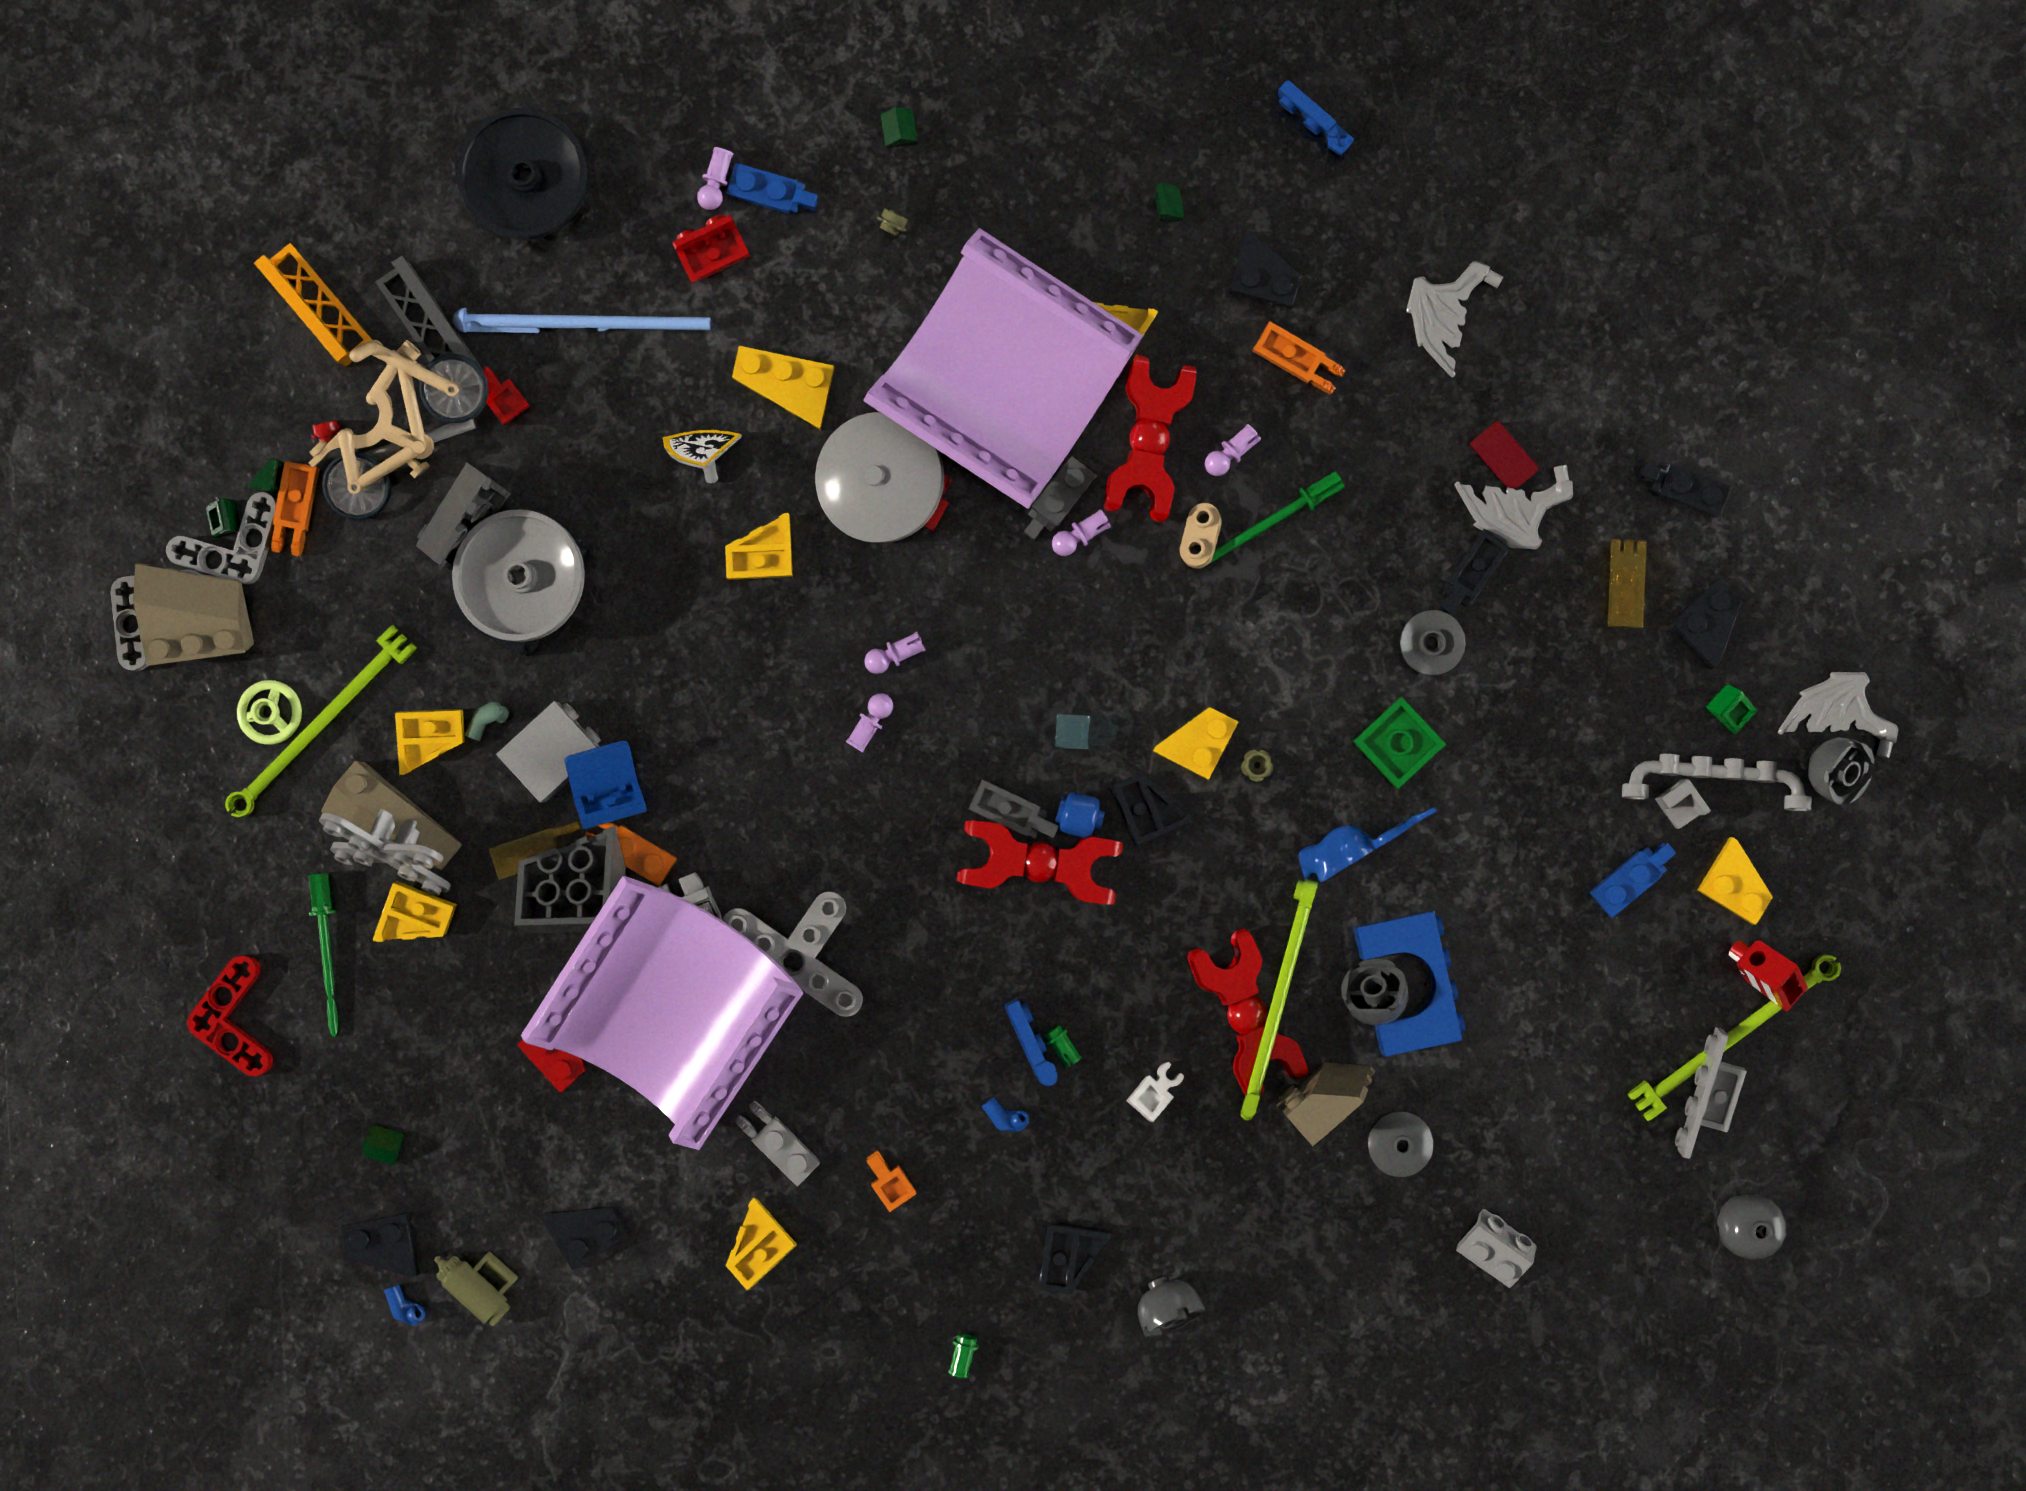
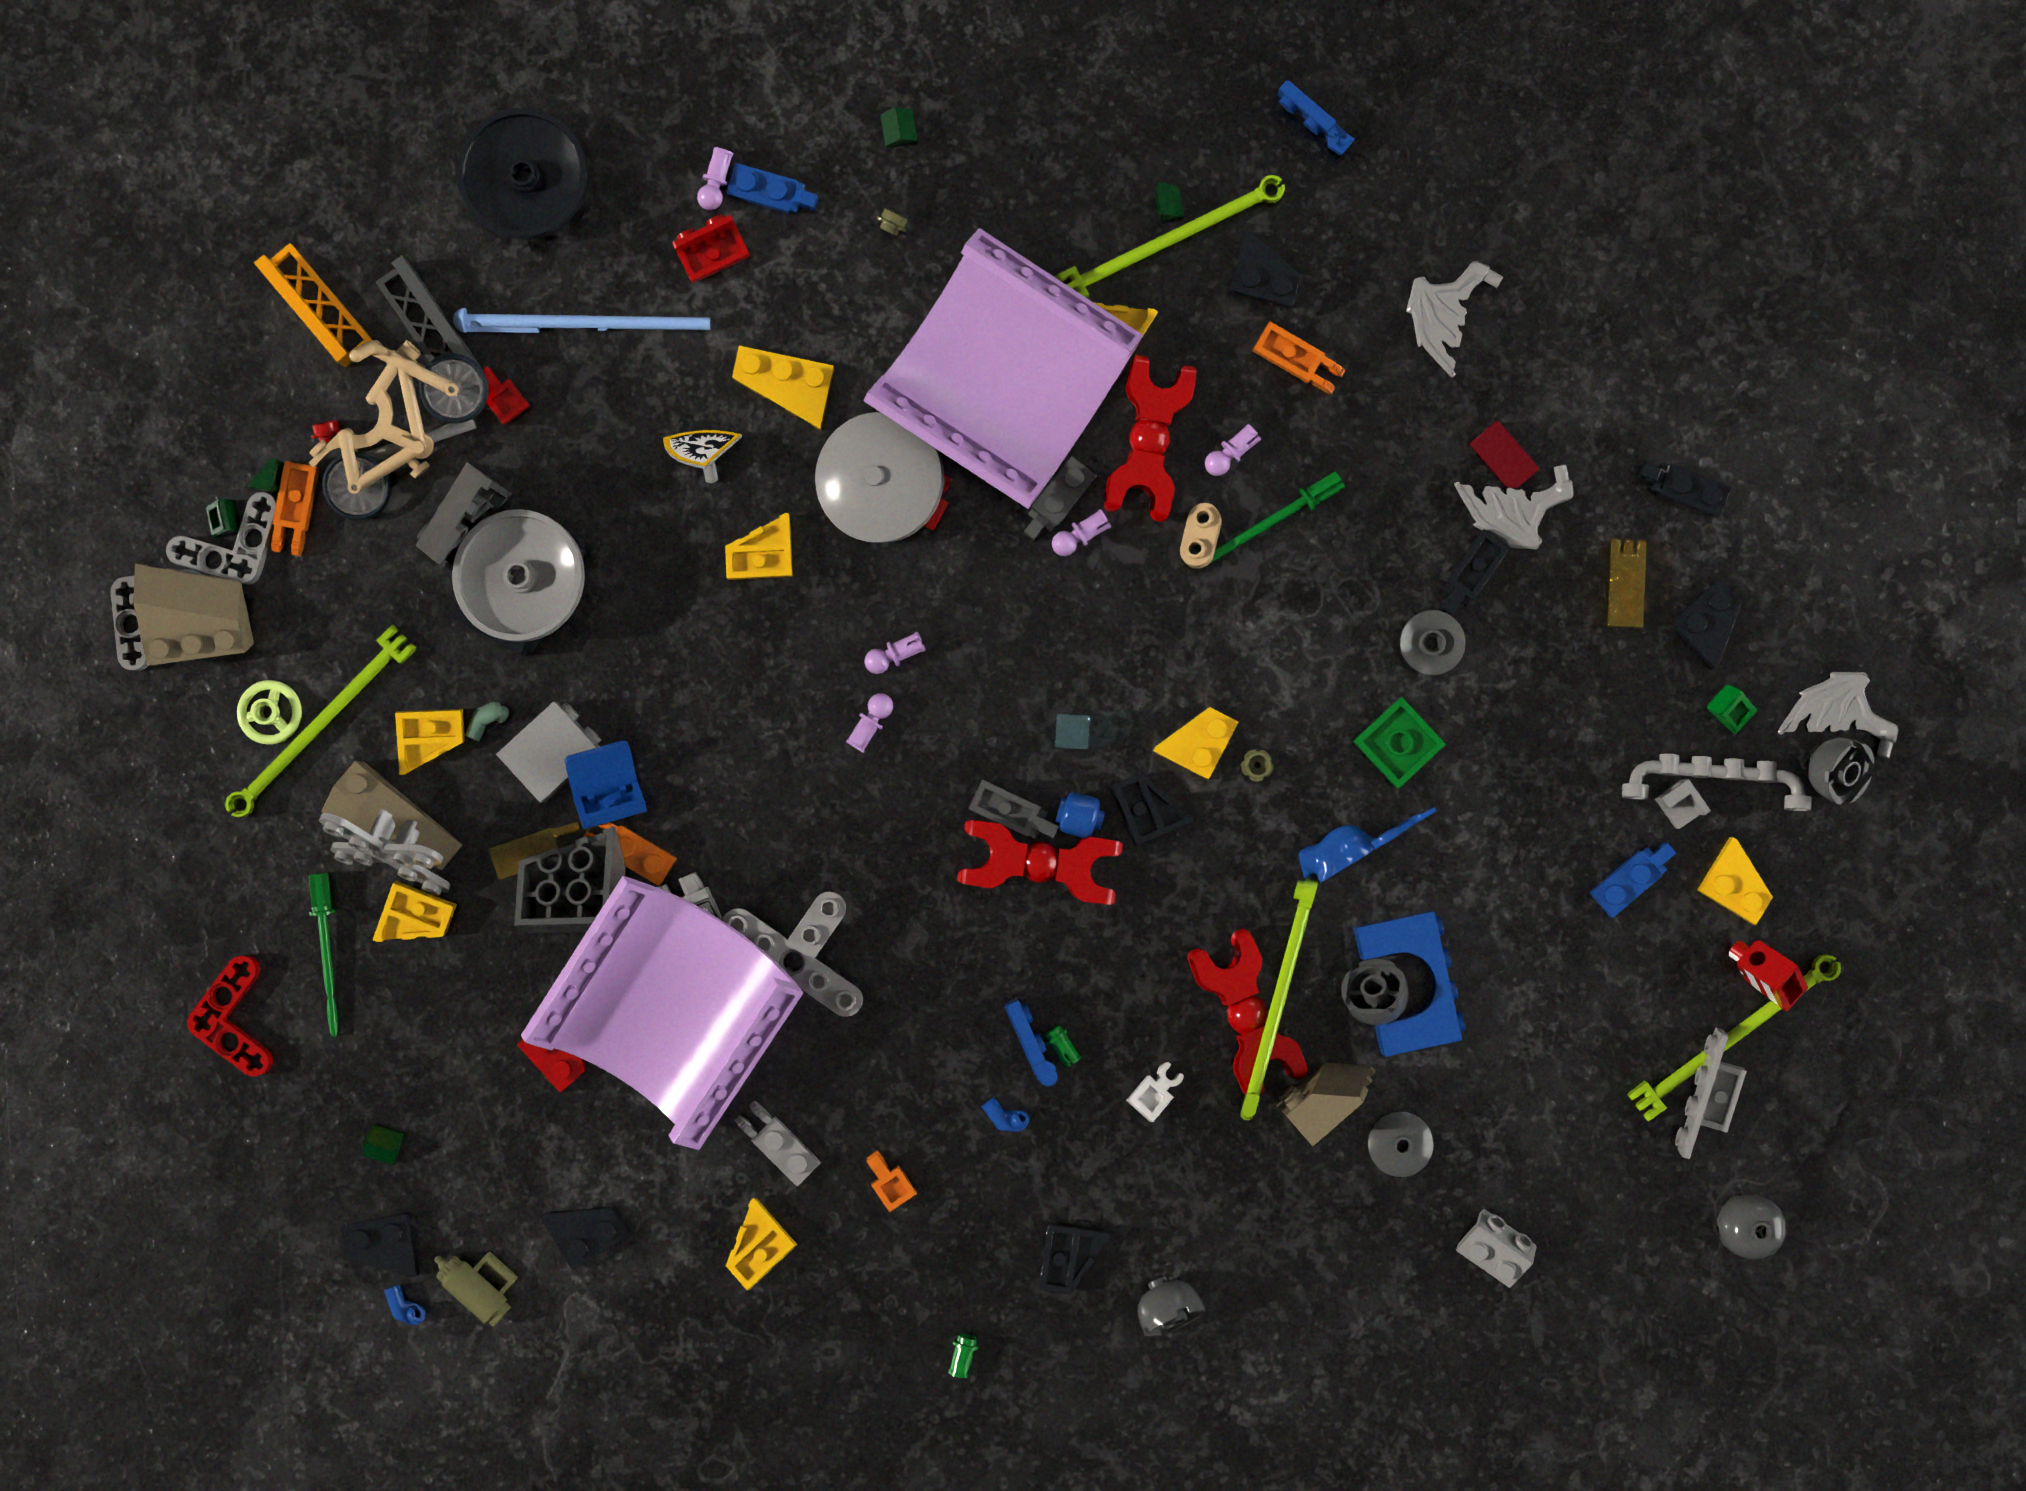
(1259, 195): none -> lime hinge

